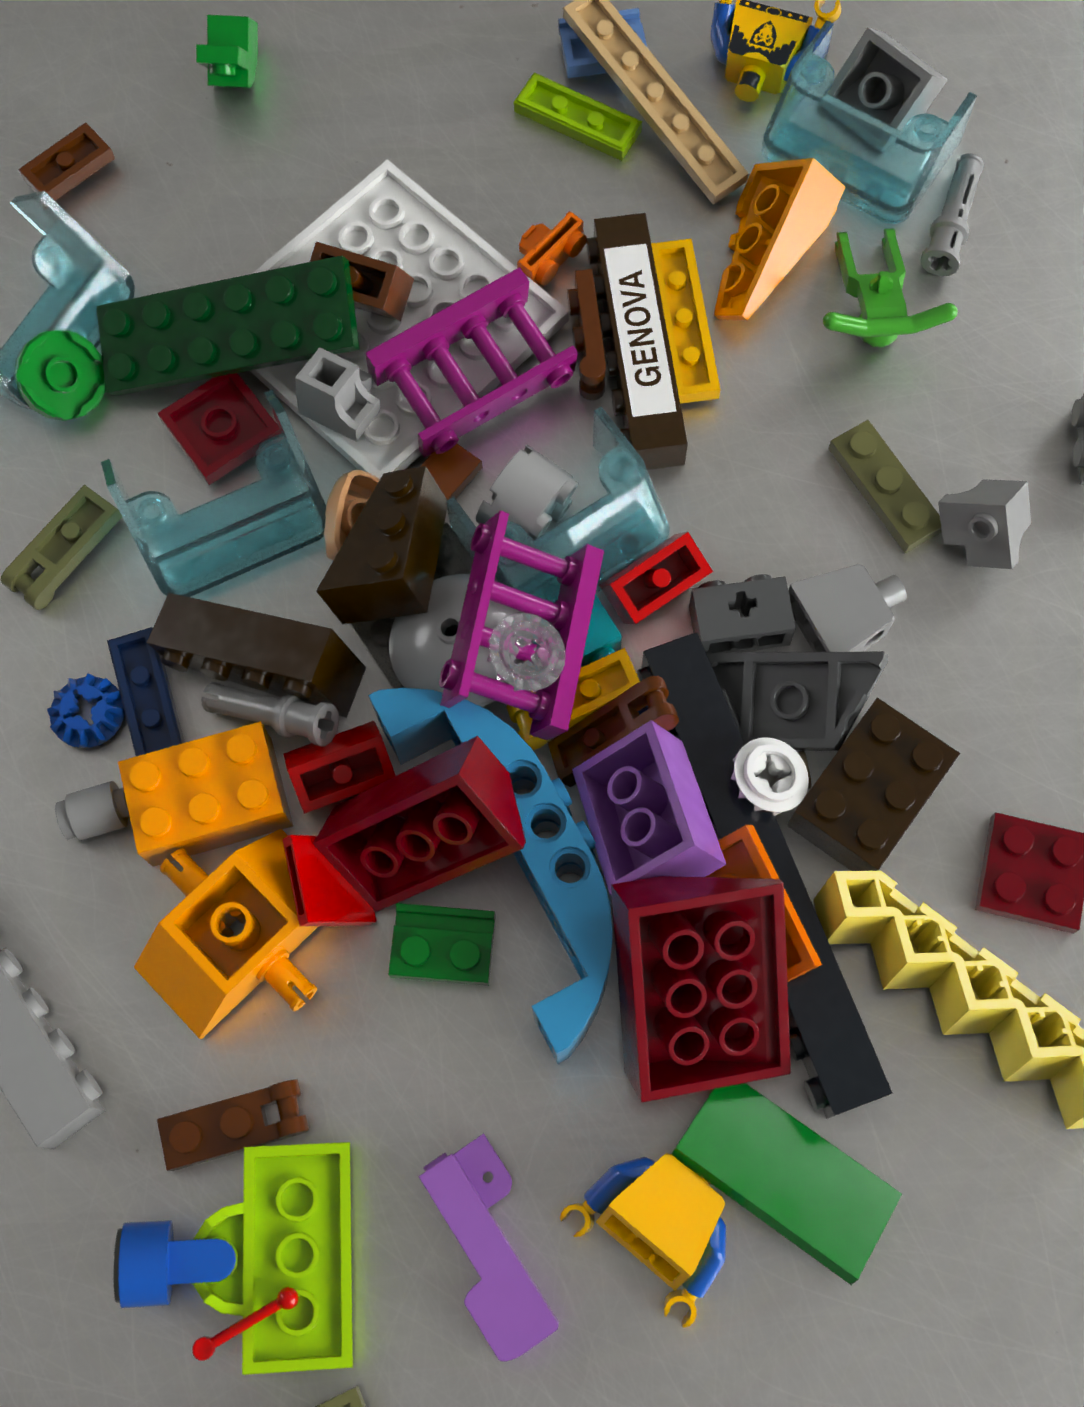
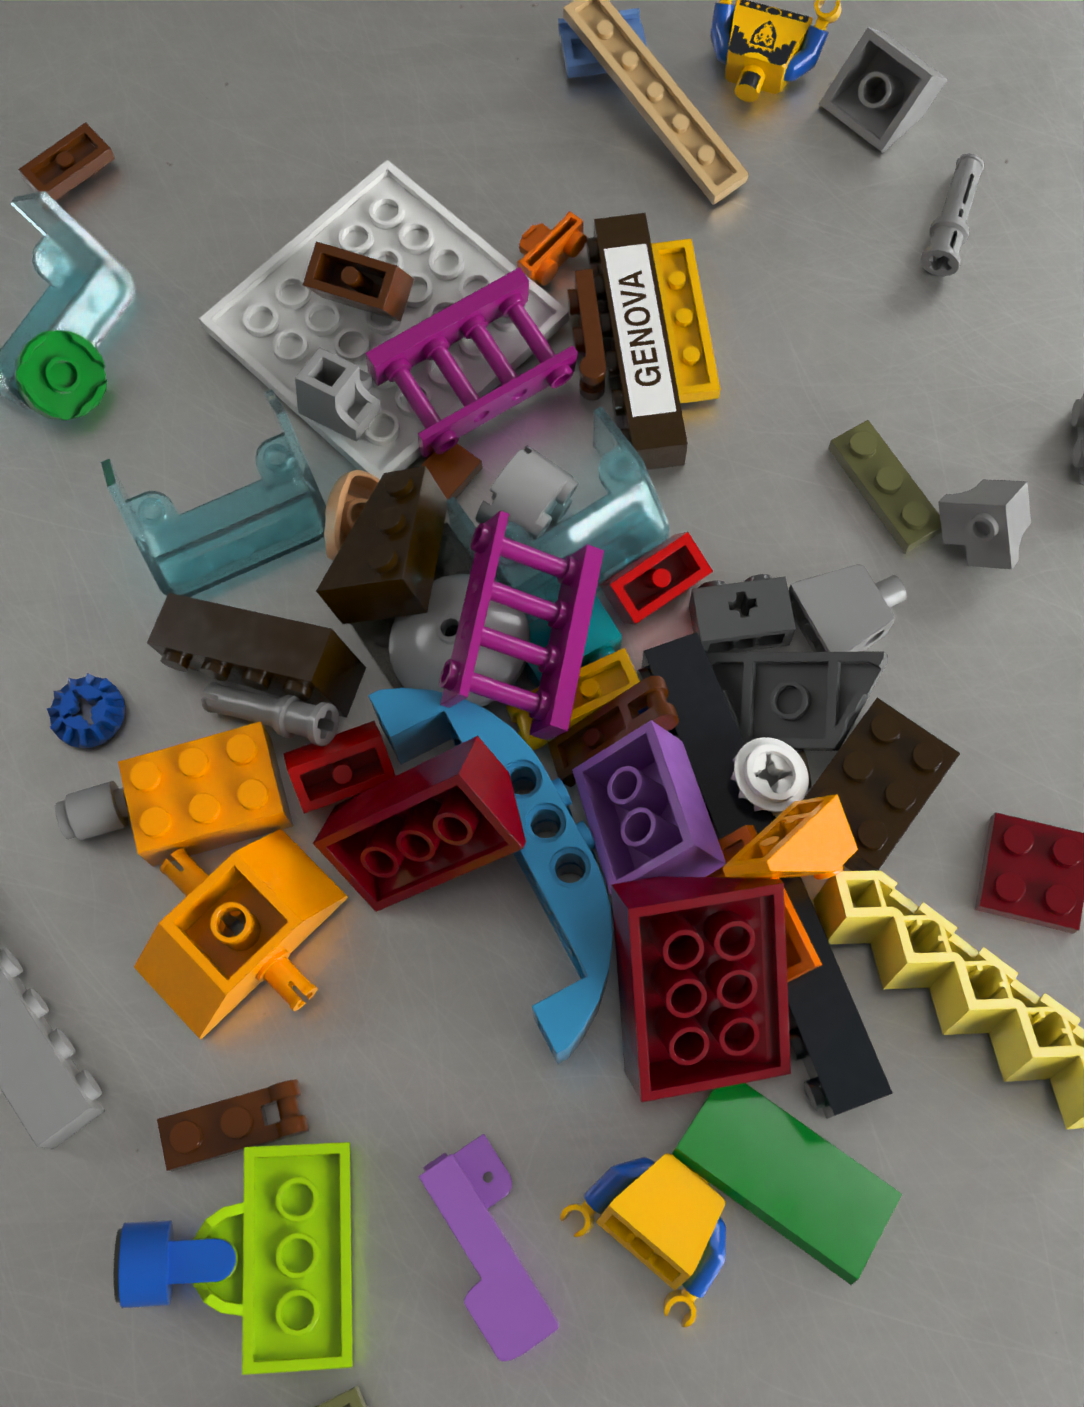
(61, 547): olive plate -> none
(145, 693): dark blue tile -> none
(205, 1346): red hinge -> none
(219, 425): dark red plate -> none
(228, 326): dark green plate -> none
(230, 51): green brick -> none
(319, 889): red piece -> none
(442, 944): green plate -> none
(547, 655): clear gear -> none
(578, 116): lime tile -> none
(781, 217): light orange wedge -> none
(801, 841): none -> light orange slope
(877, 164): clear light blue windscreen -> none
(881, 298): bright green piece -> none

